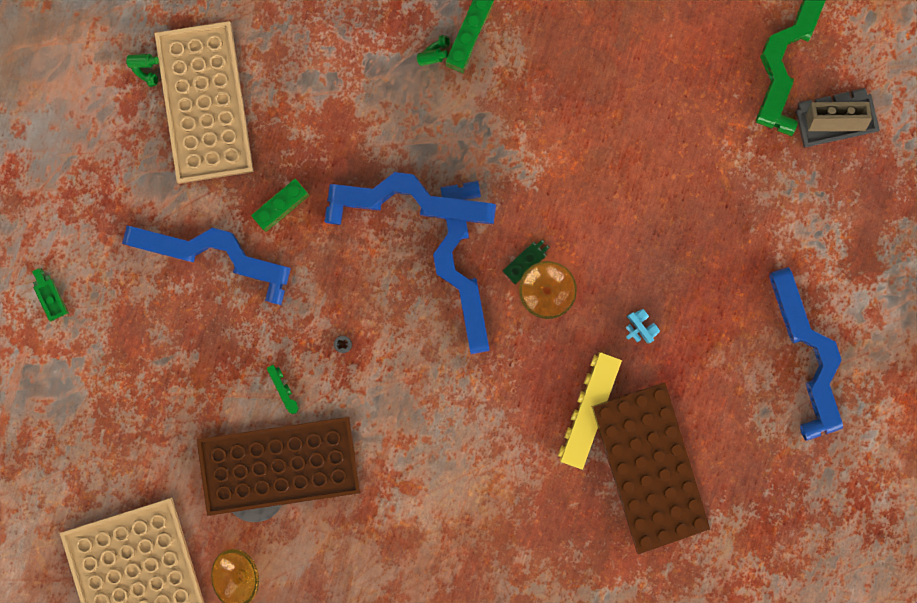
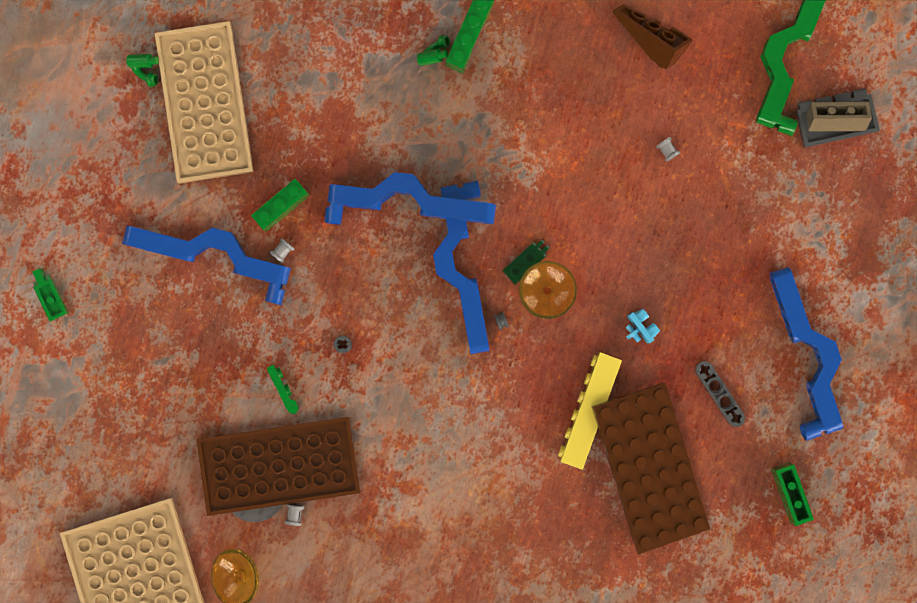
(281, 250): none -> light grey bush
(294, 514): none -> light grey bush
(501, 320): none -> dark grey bush
(658, 42): none -> reddish brown wedge
(668, 149): none -> light grey bush
(721, 392): none -> dark grey beam
(792, 494): none -> green brick

